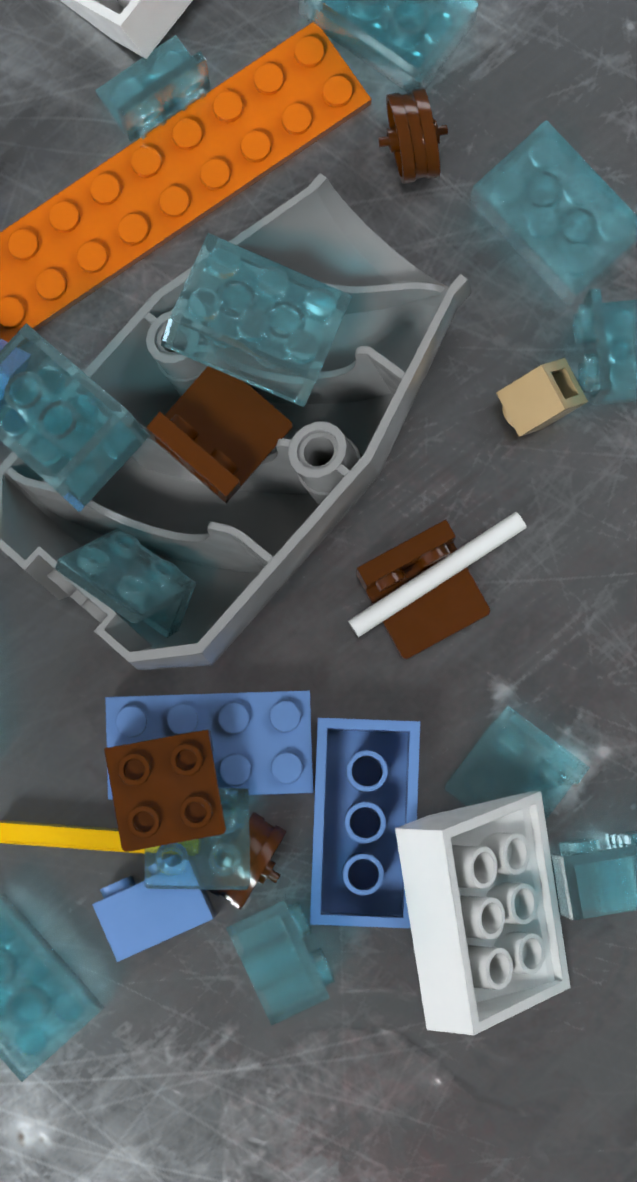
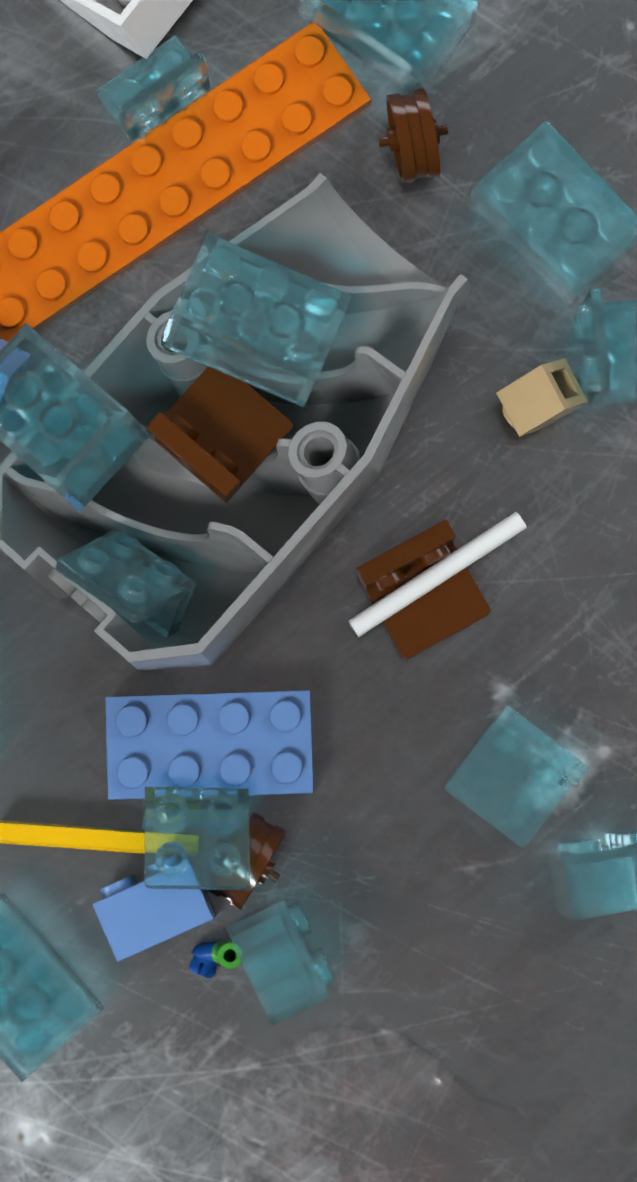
(165, 790): reddish brown bracket -> none
(210, 954): none -> arm
(361, 795): medium blue brick -> none
(483, 912): white slope -> none

